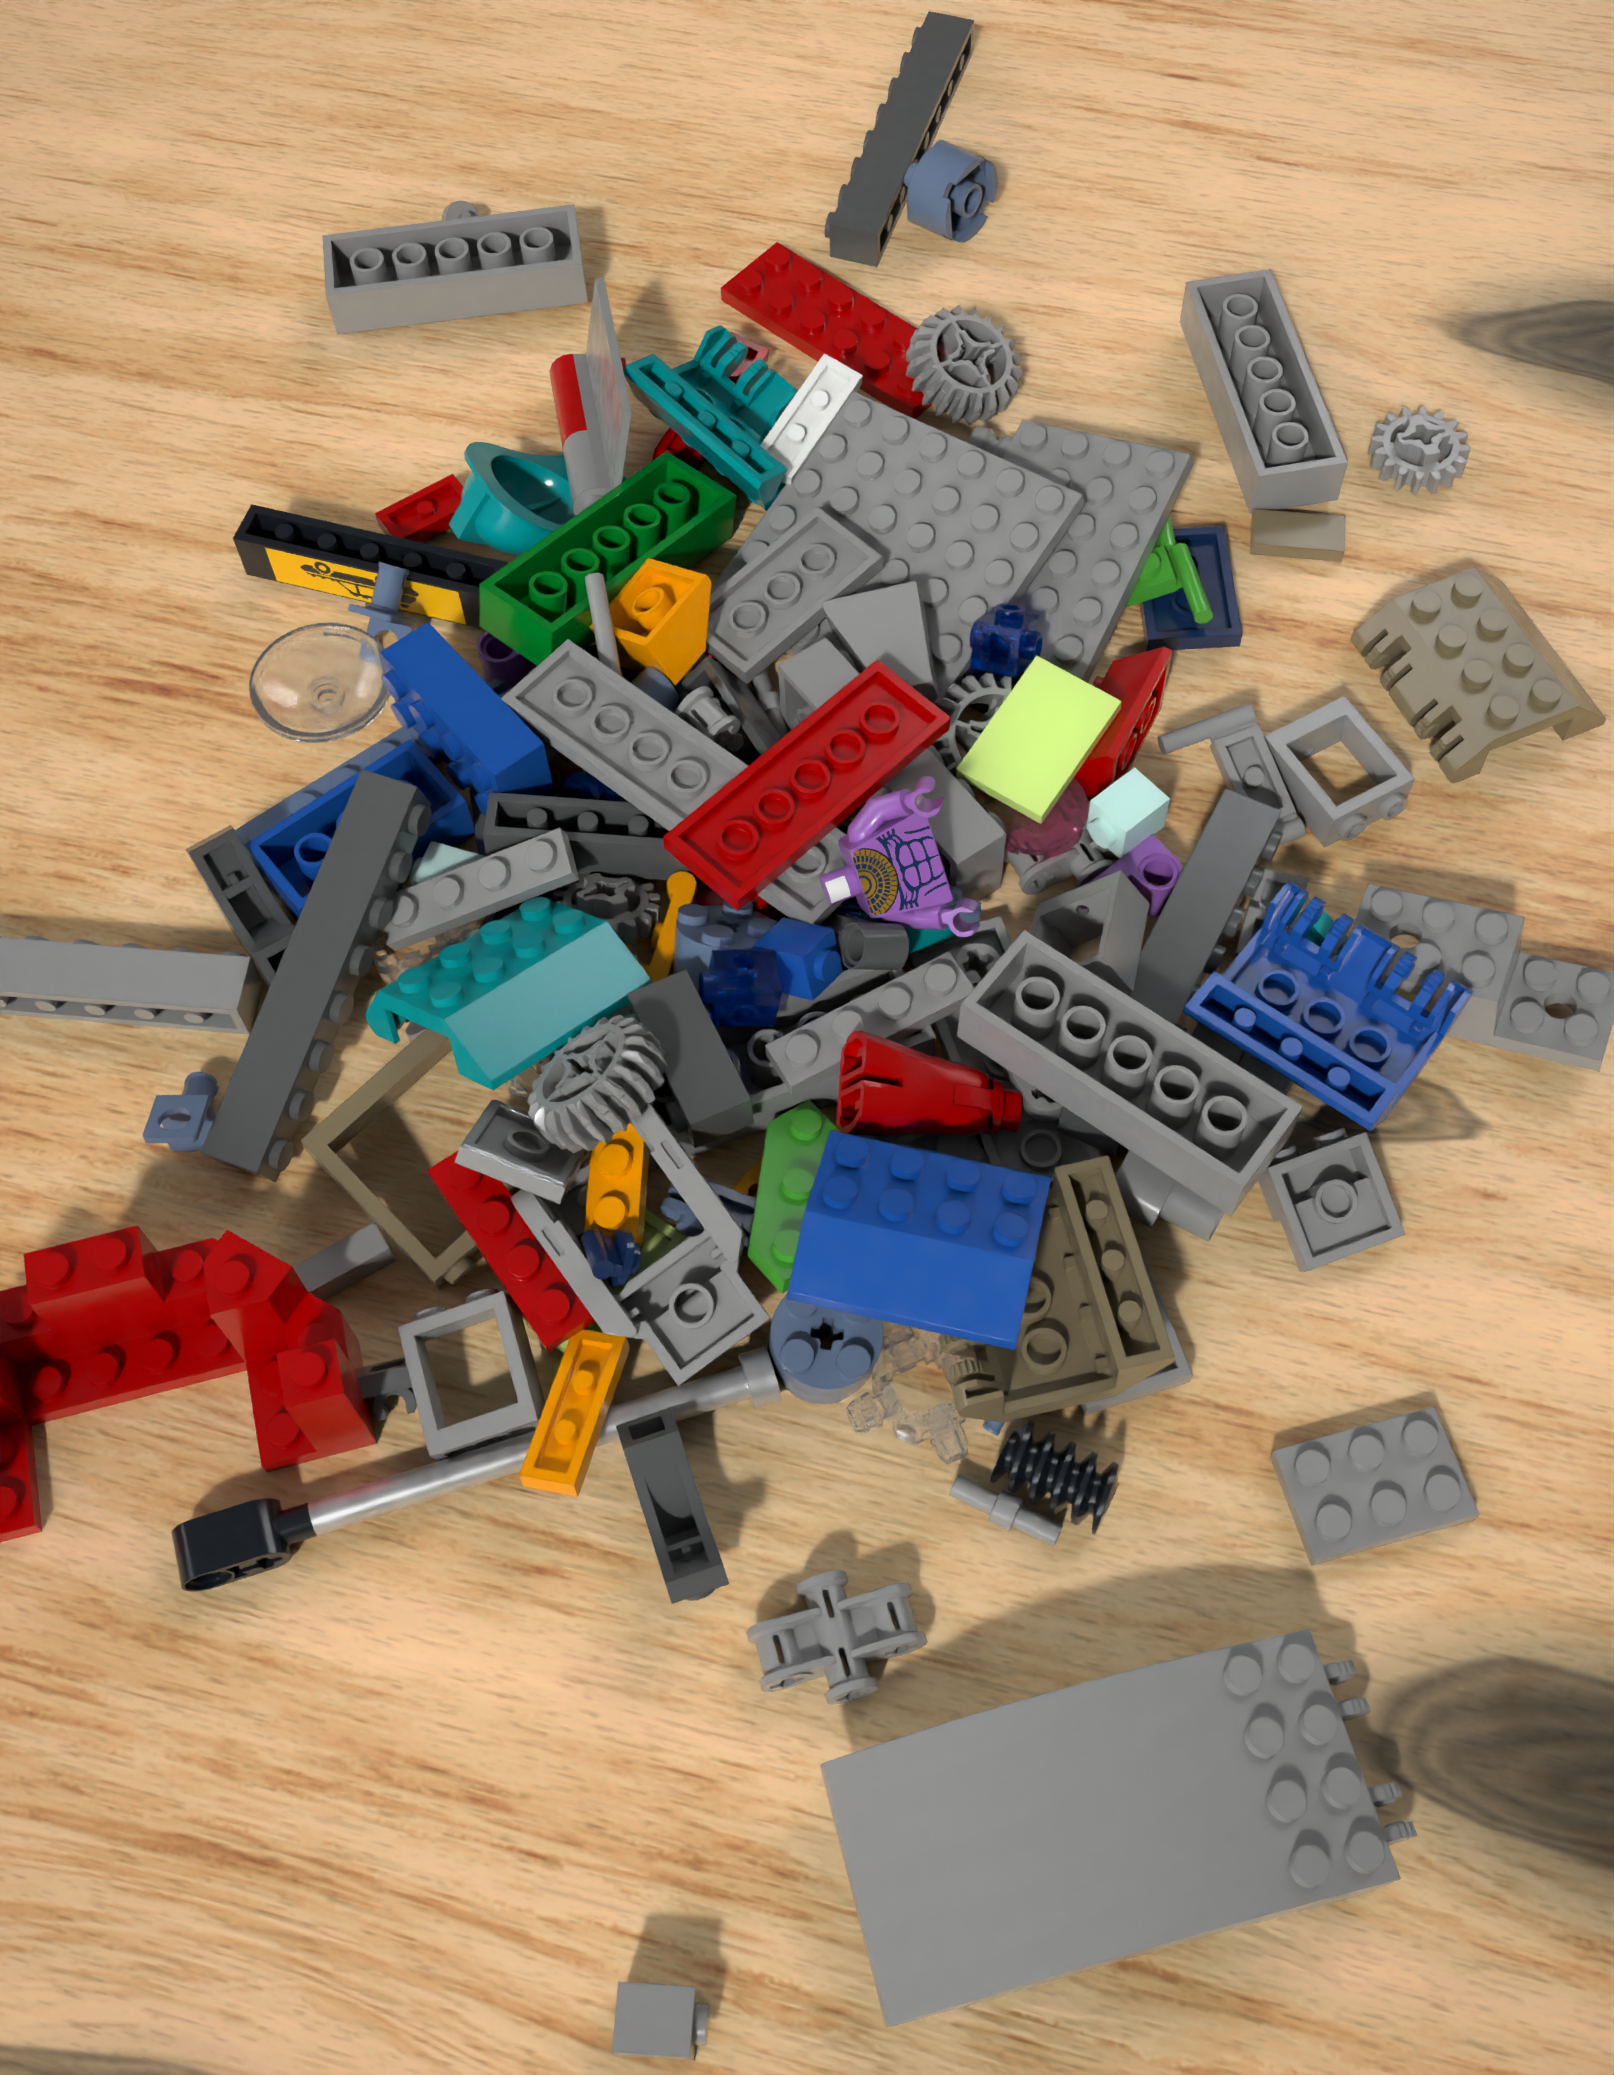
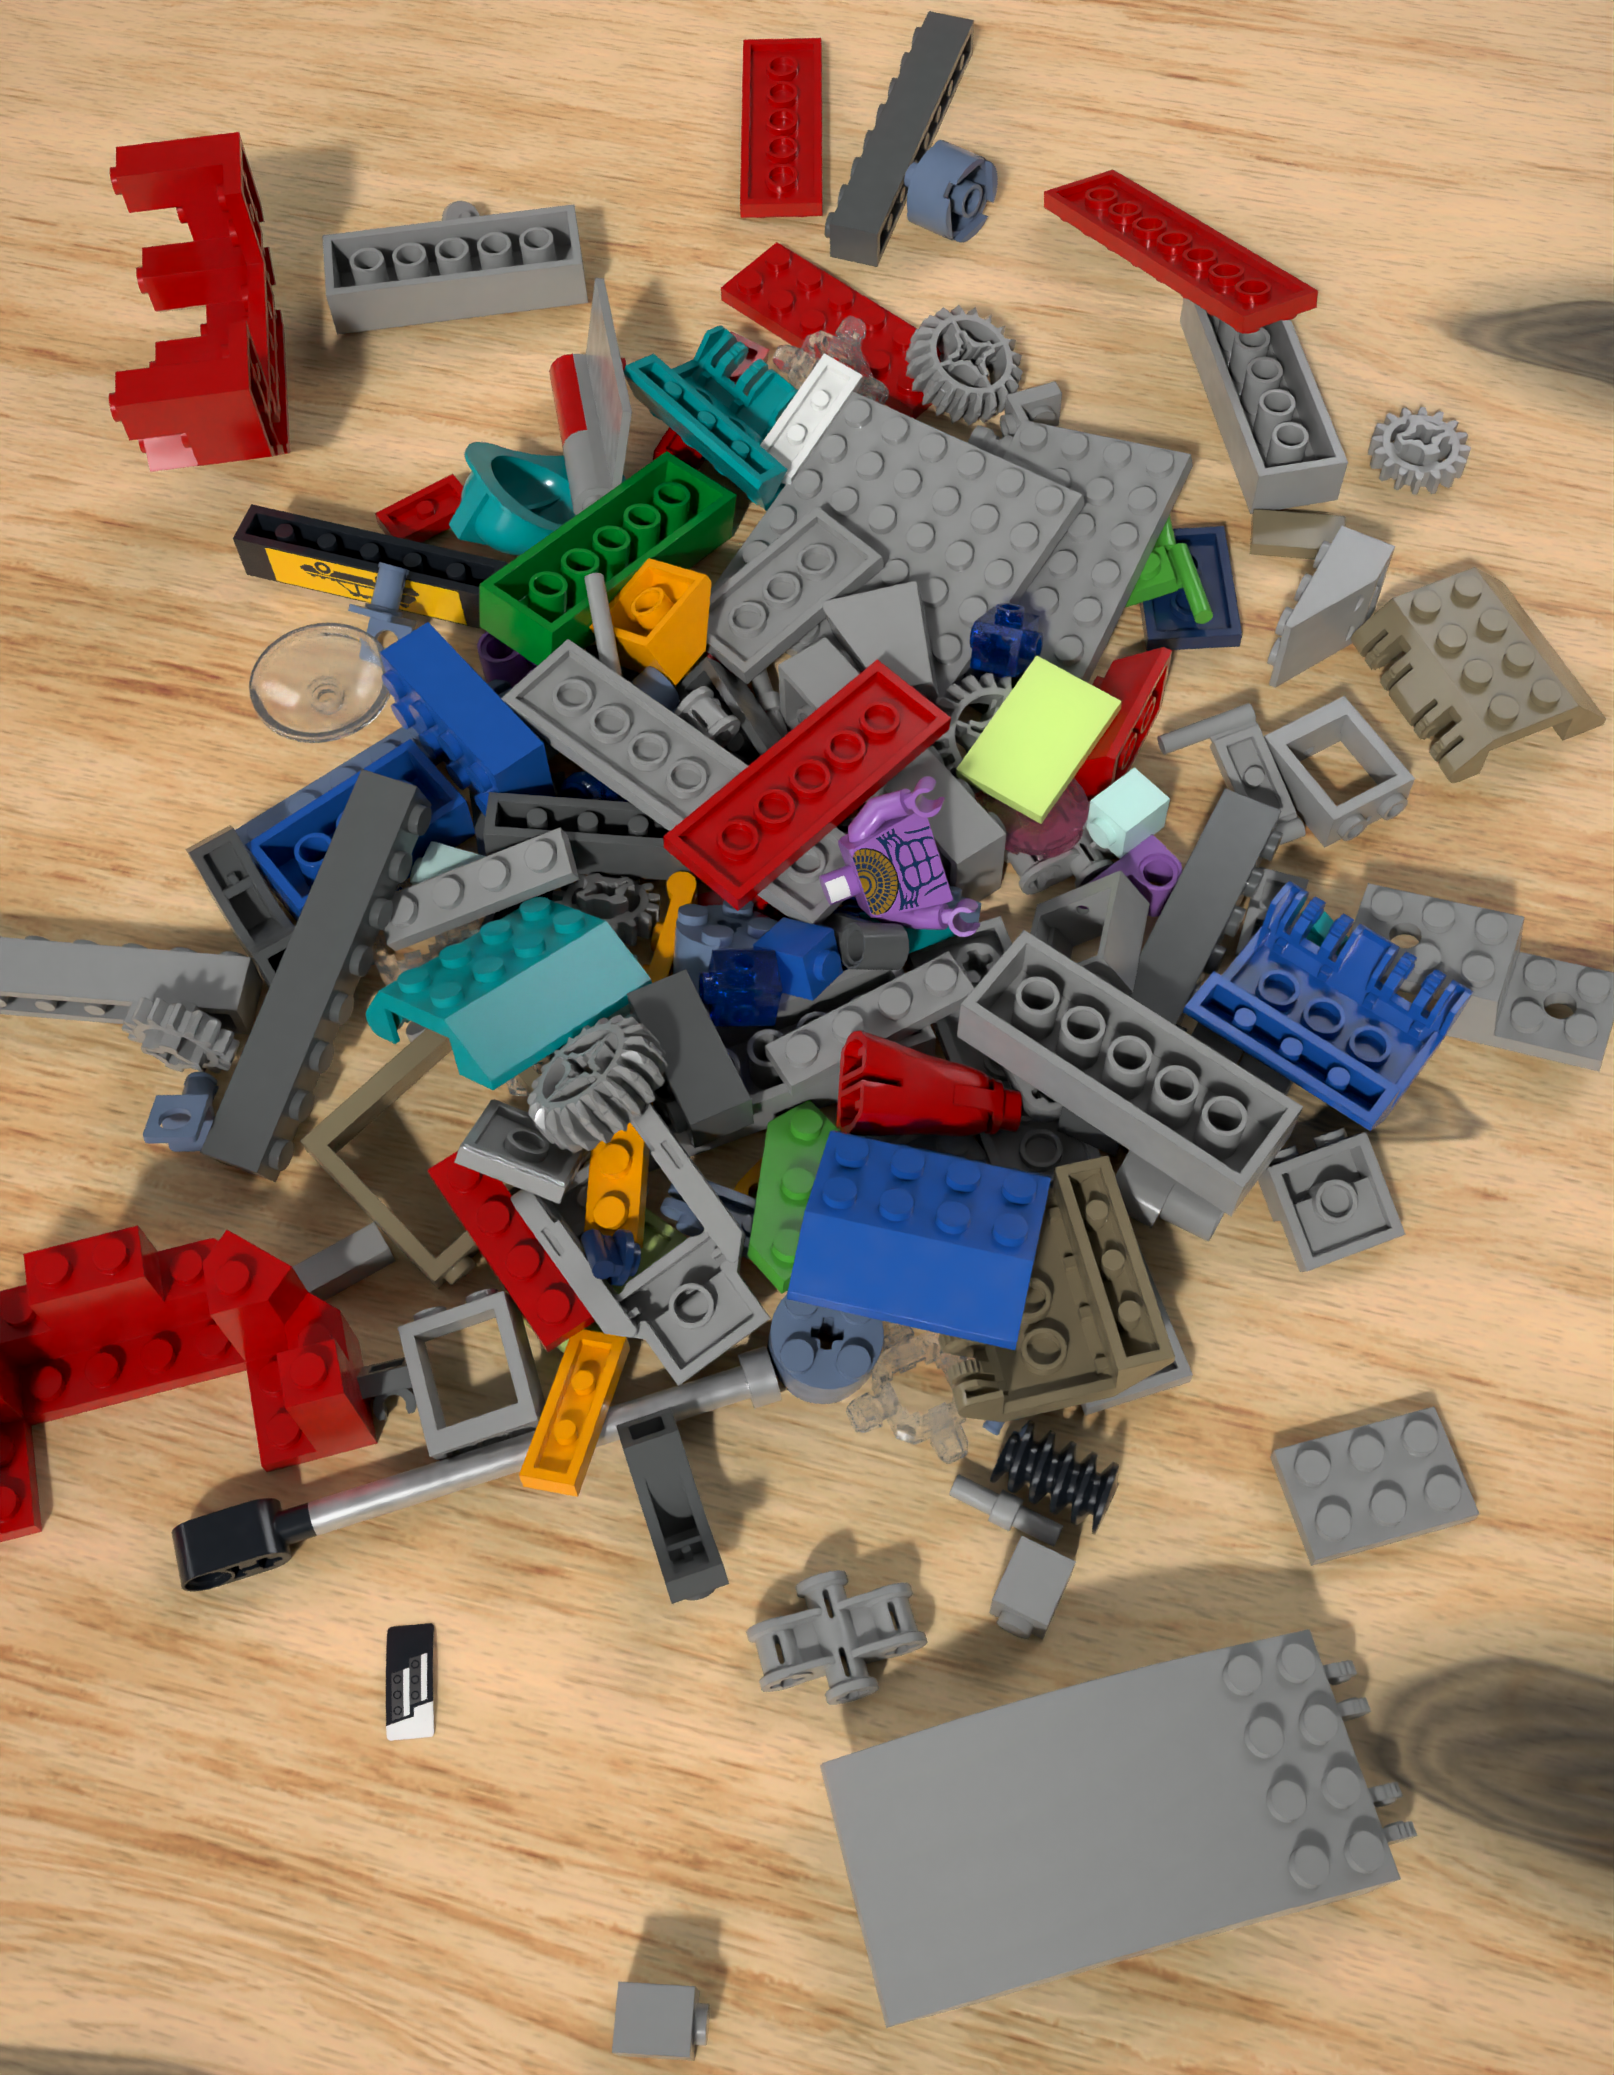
(180, 1035): none -> light grey gear
(227, 389): none -> red brick
(409, 1682): none -> sticker
(781, 128): none -> red plate
(846, 347): none -> clear piece
(1031, 1589): none -> light grey brick
(1034, 404): none -> light grey bracket
(1181, 251): none -> red plate
(1330, 603): none -> light grey slope

